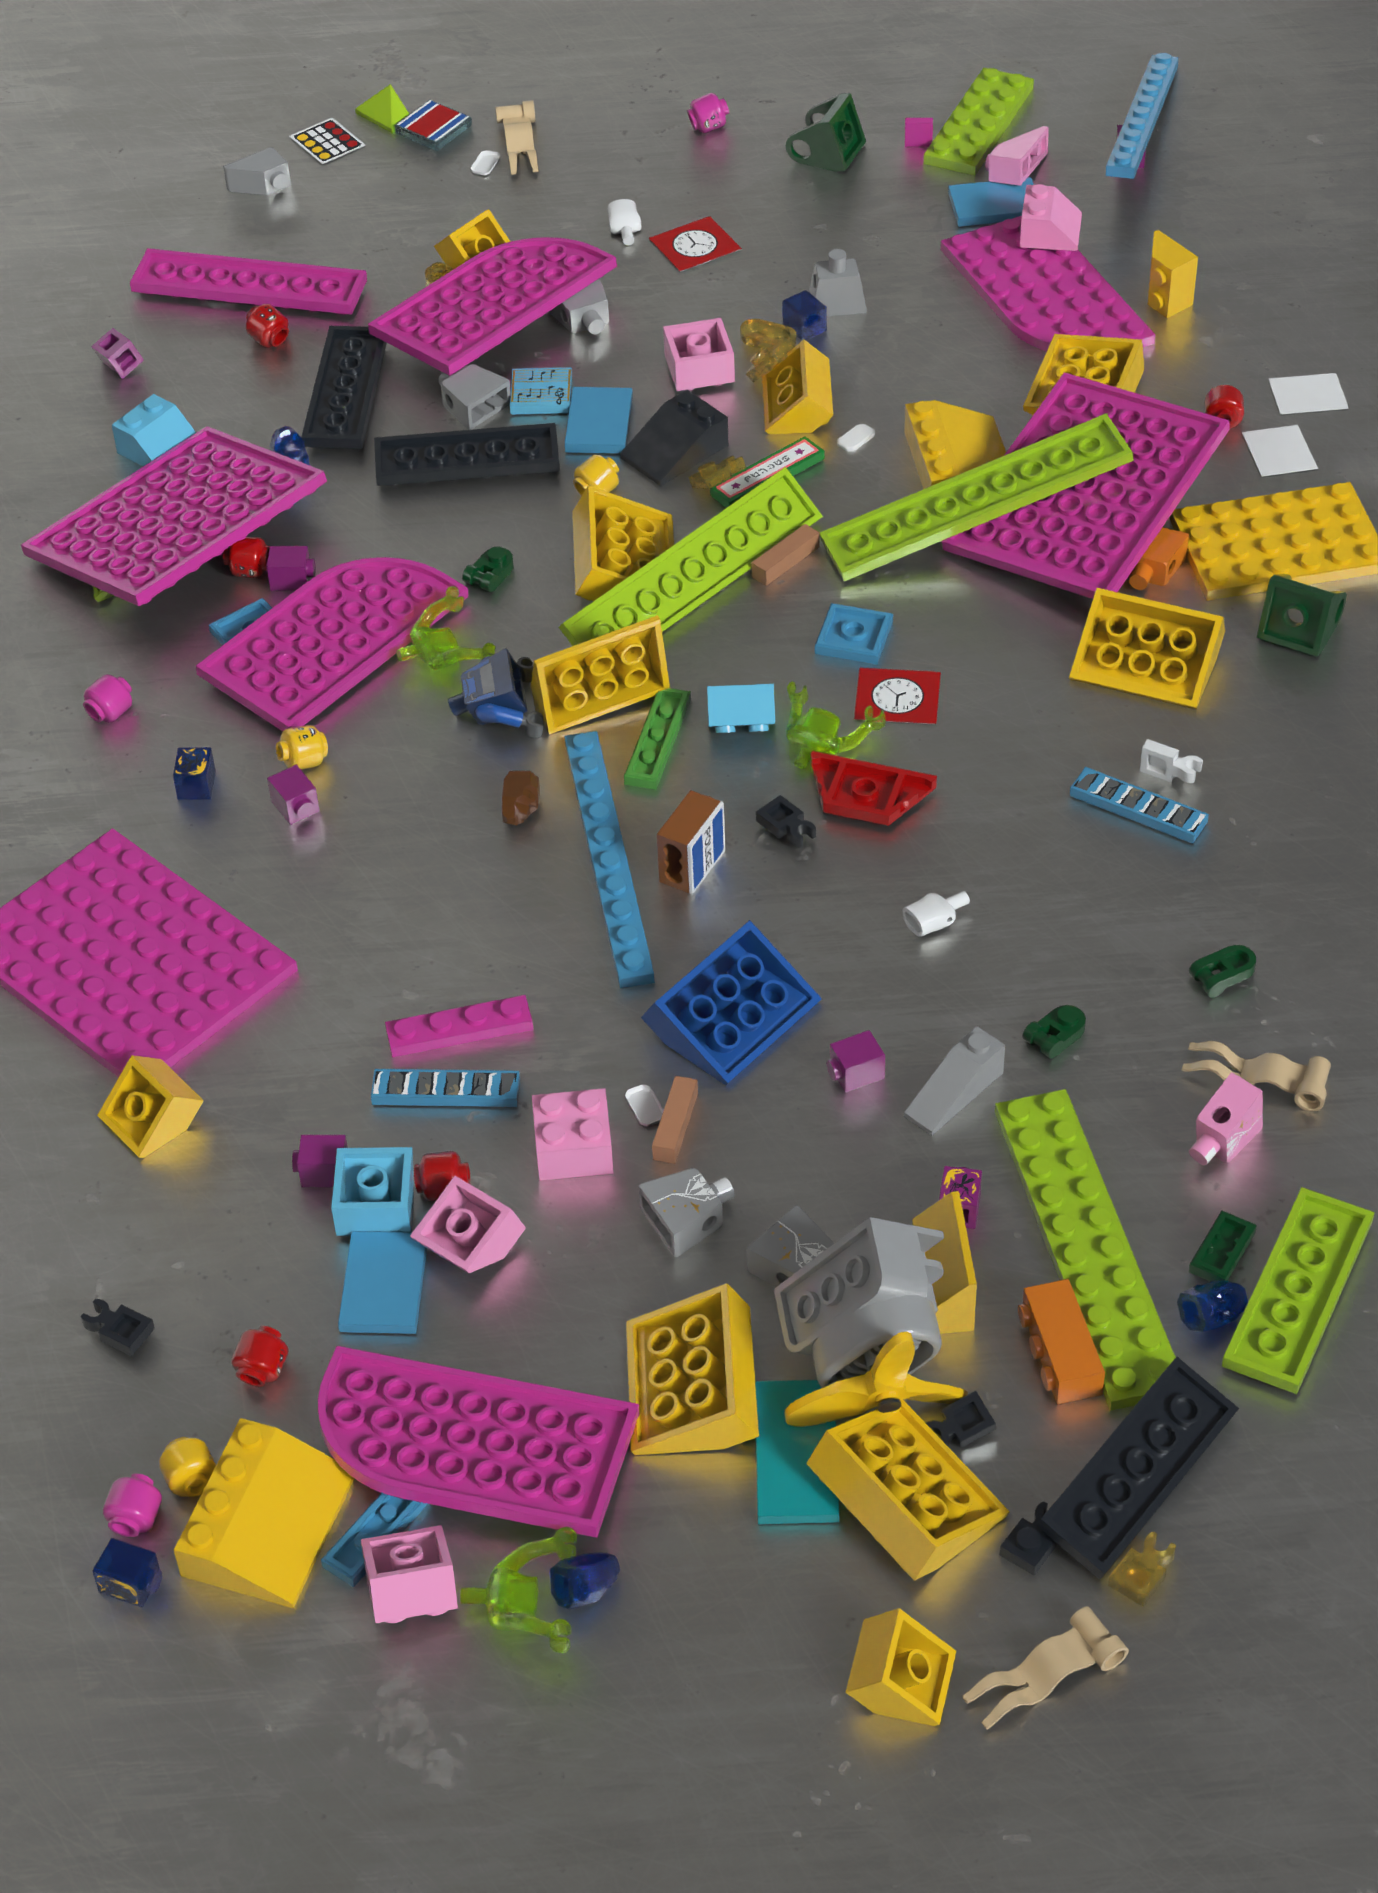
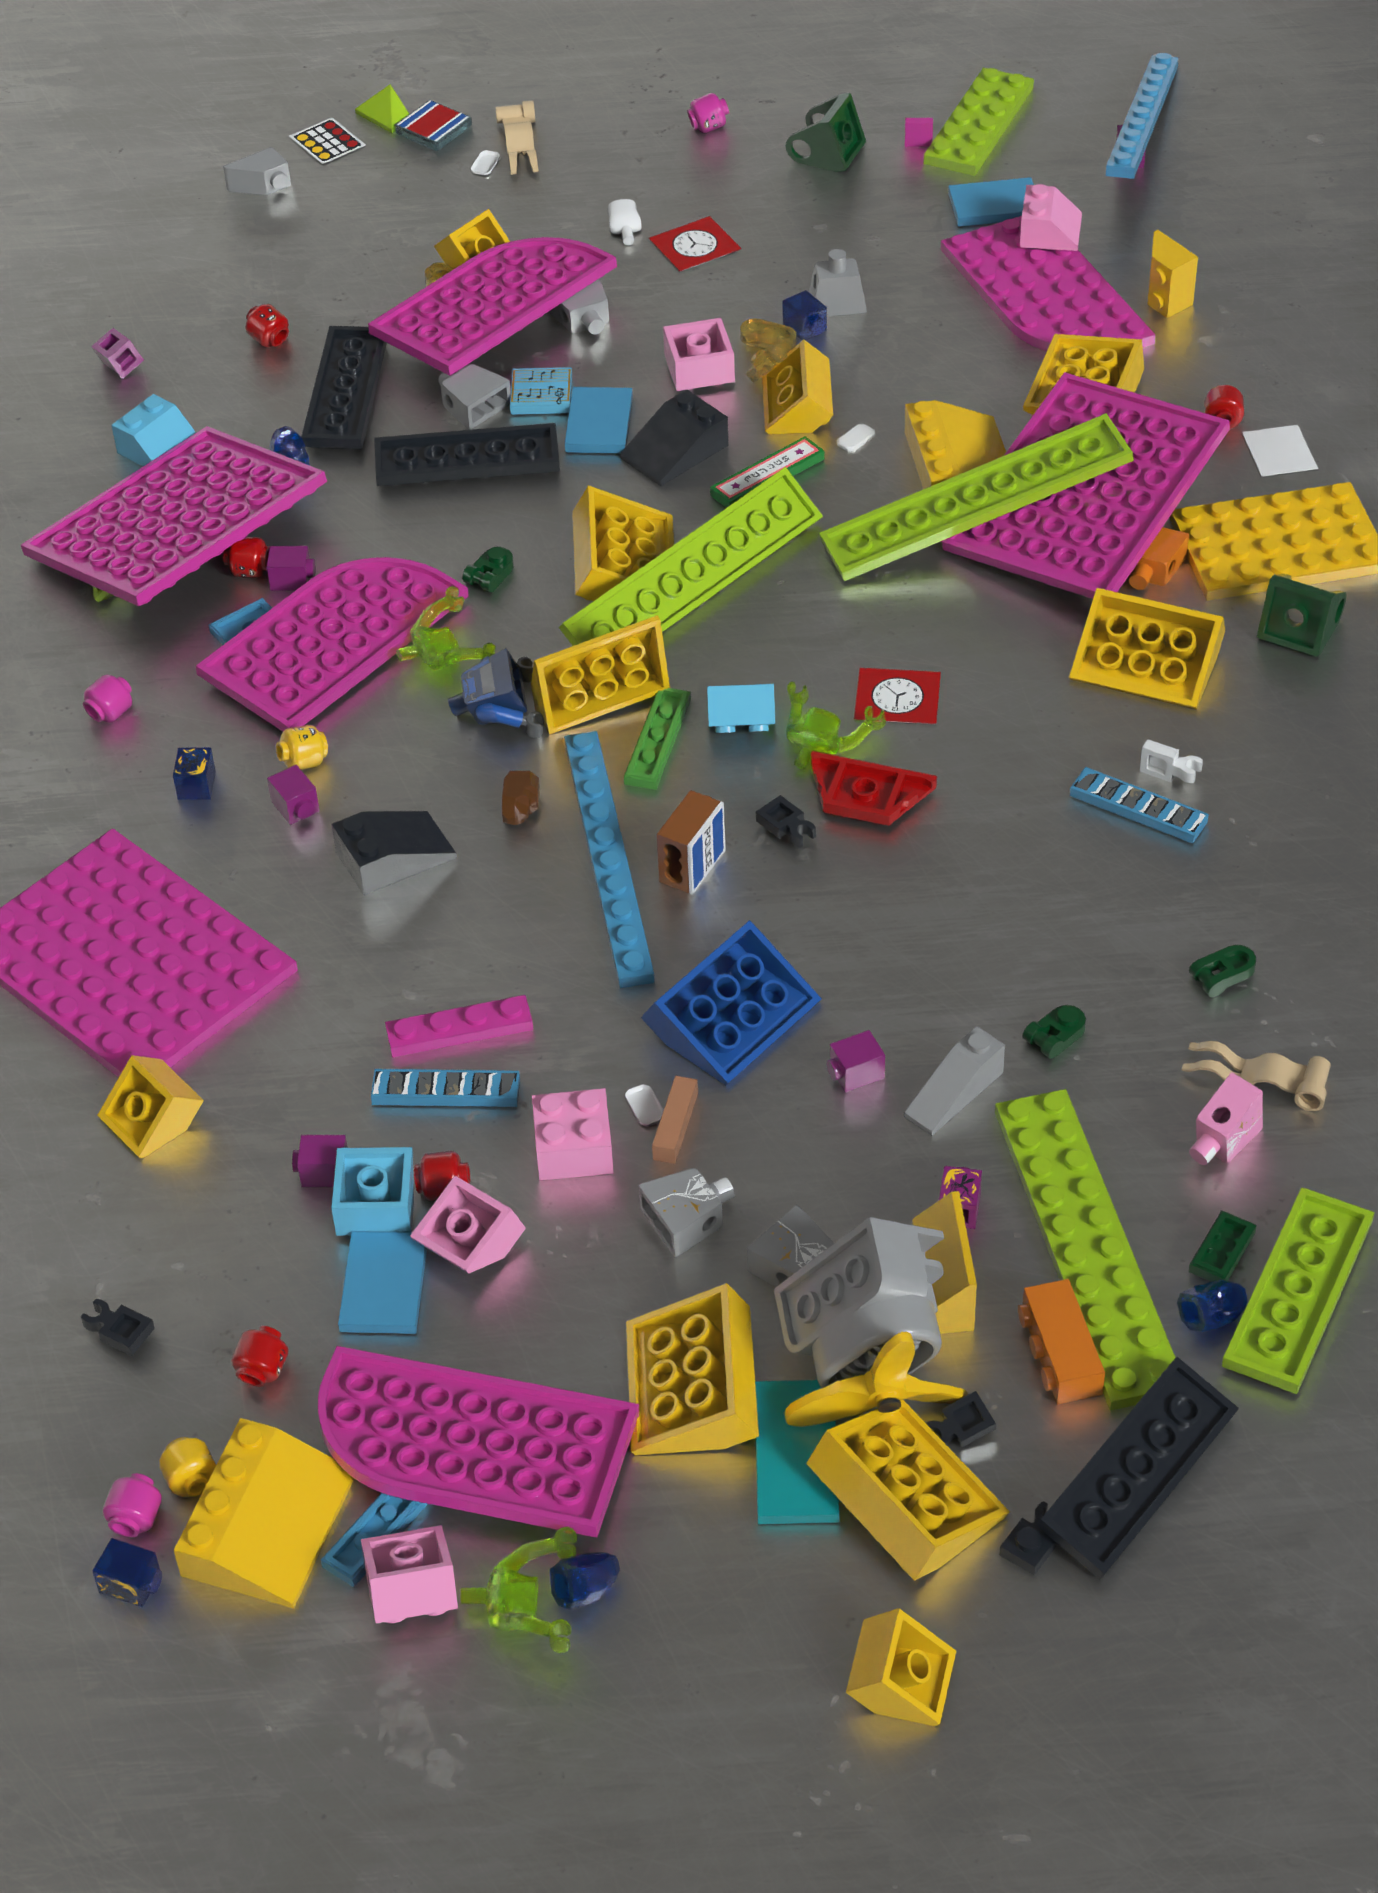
(249, 281): dark pink plate -> none
(389, 846): none -> black slope
(596, 473): yellow head -> none
(712, 474): clear yellow plate -> none
(785, 554): nougat piece -> none
(854, 633): dark azure tile -> none
(933, 912): white piece -> none
(1018, 157): bright pink slope -> none
(1051, 1662): tan flag -> none
(1143, 1573): clear yellow plate -> none
(1308, 393): white sticker -> none

